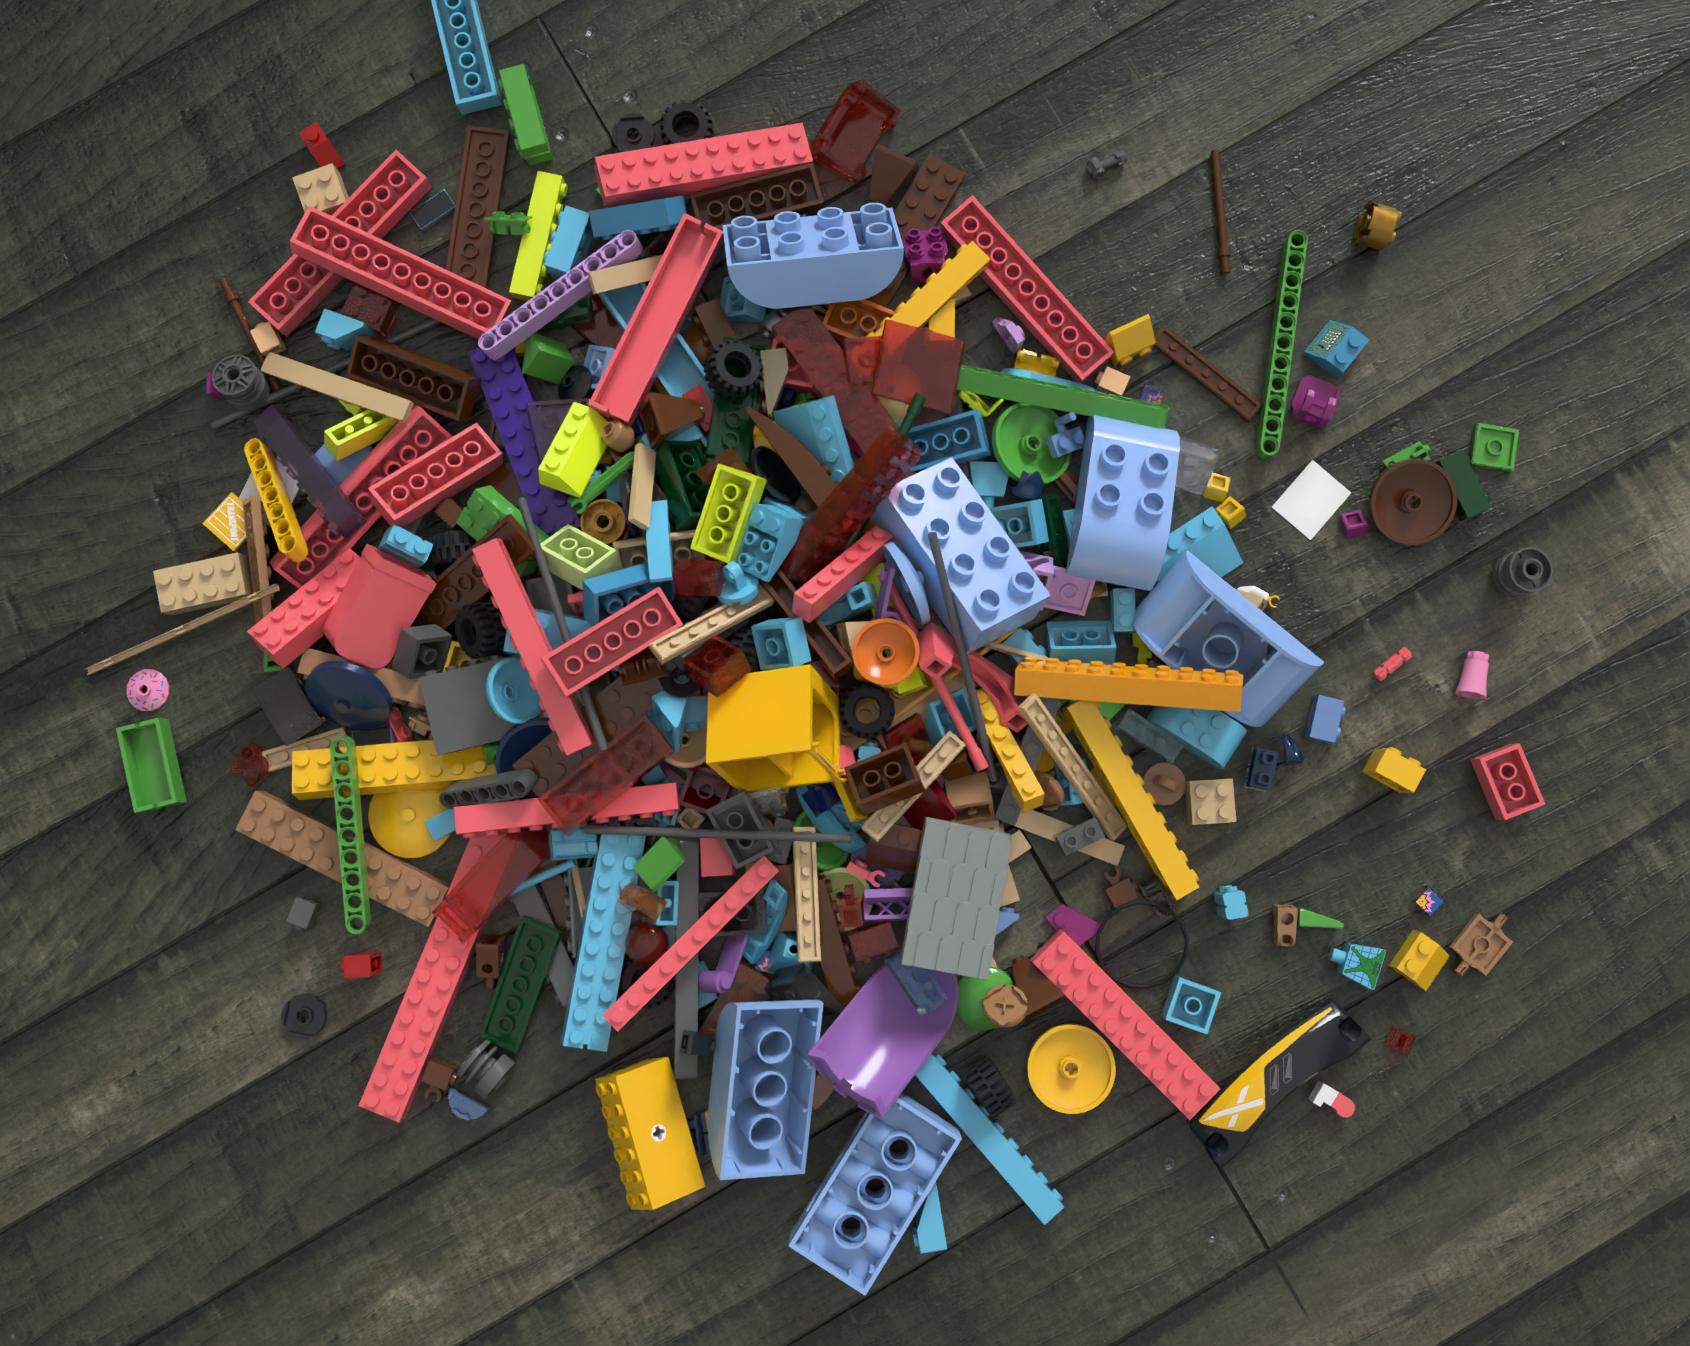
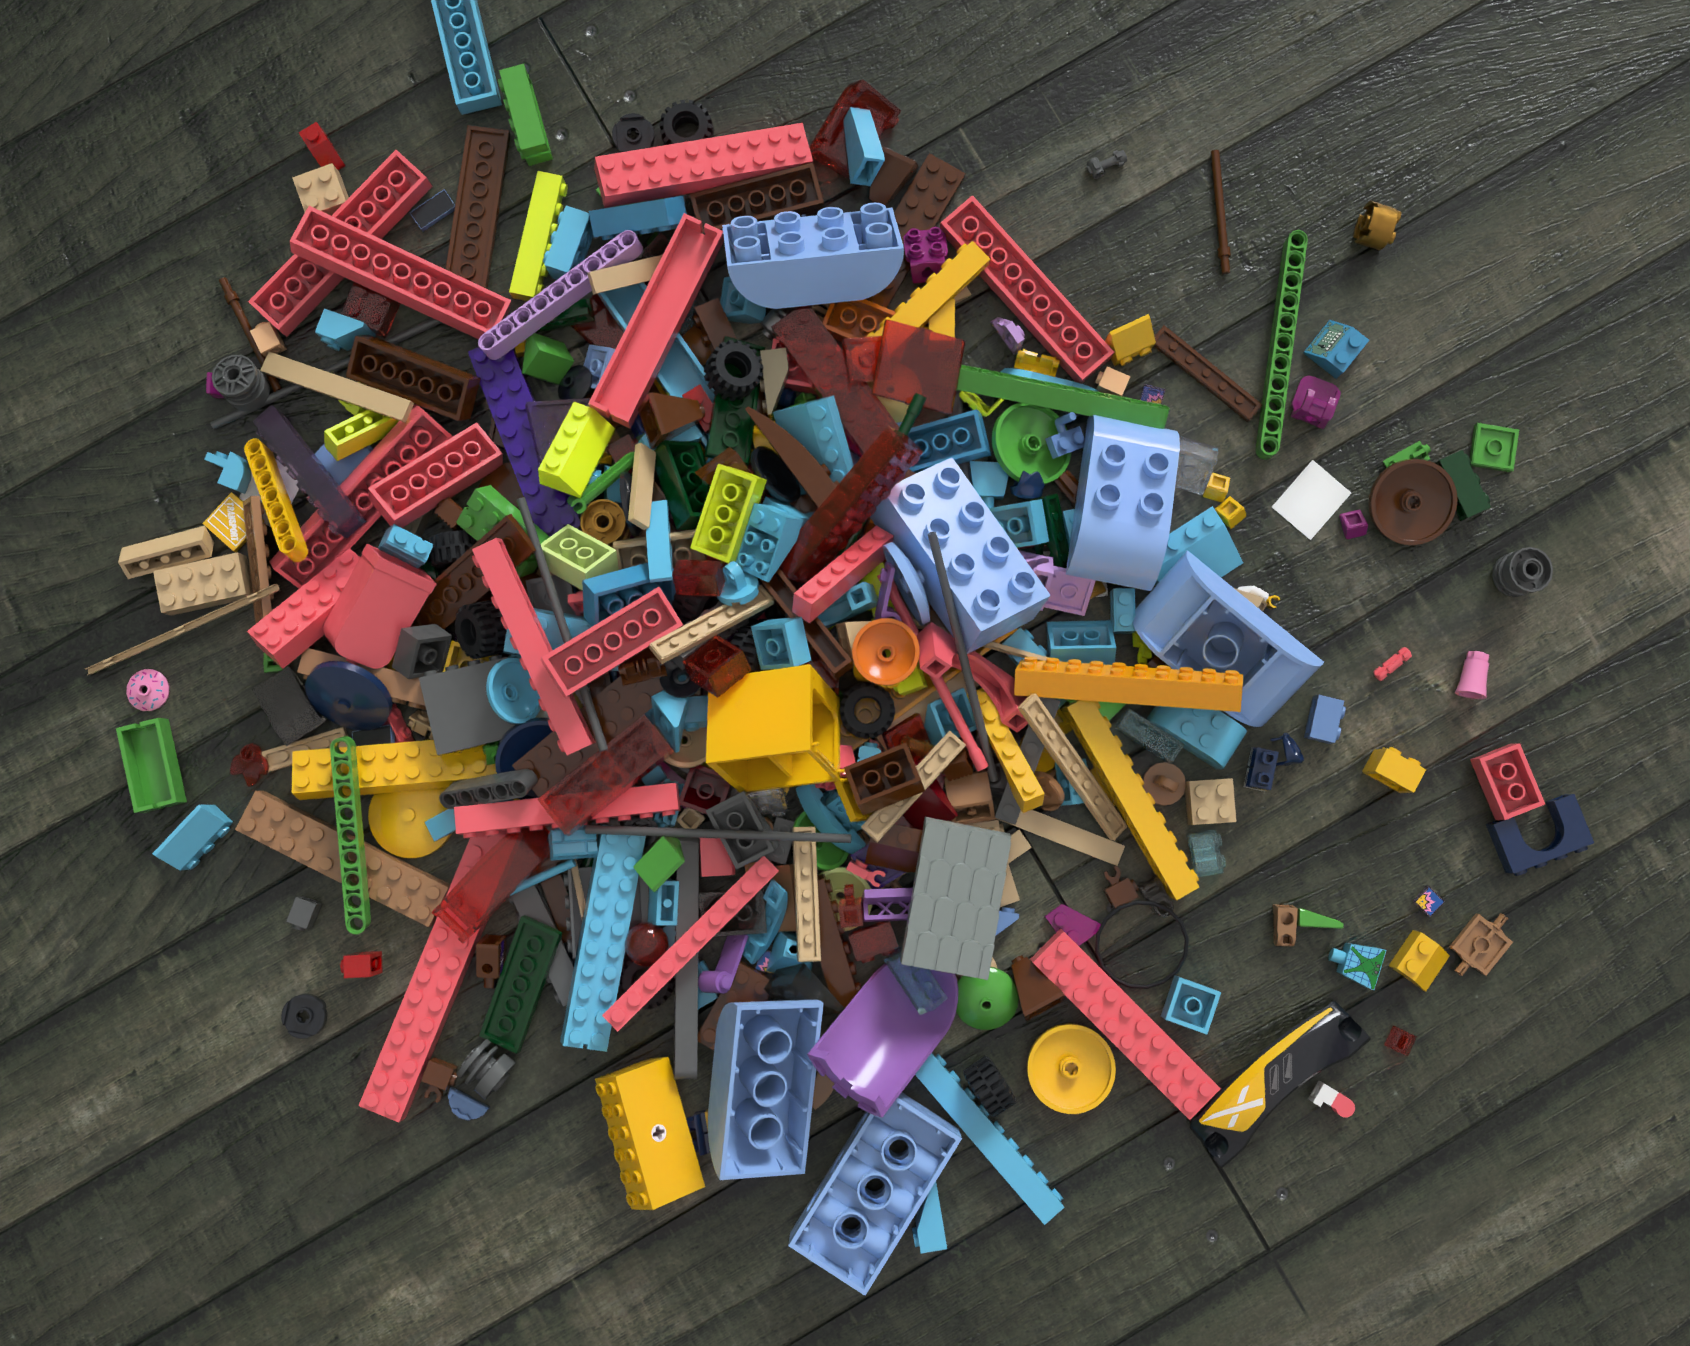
(166, 552): none -> tan brick
(194, 837): none -> medium azure slope
(235, 472): none -> medium azure brick
(516, 221): bright green hinge -> none
(618, 435): medium nougat head -> none
(642, 901): clear orange brick -> none
(697, 1043): black slope -> none
(820, 797): clear blue brick -> none
(862, 146): none -> medium azure slope
(1005, 1005): medium nougat tile -> none
(1079, 836): dark grey brick -> none
(1206, 852): none -> clear light blue brick
(1230, 902): medium azure brick -> none
(1570, 836): none -> dark blue arch

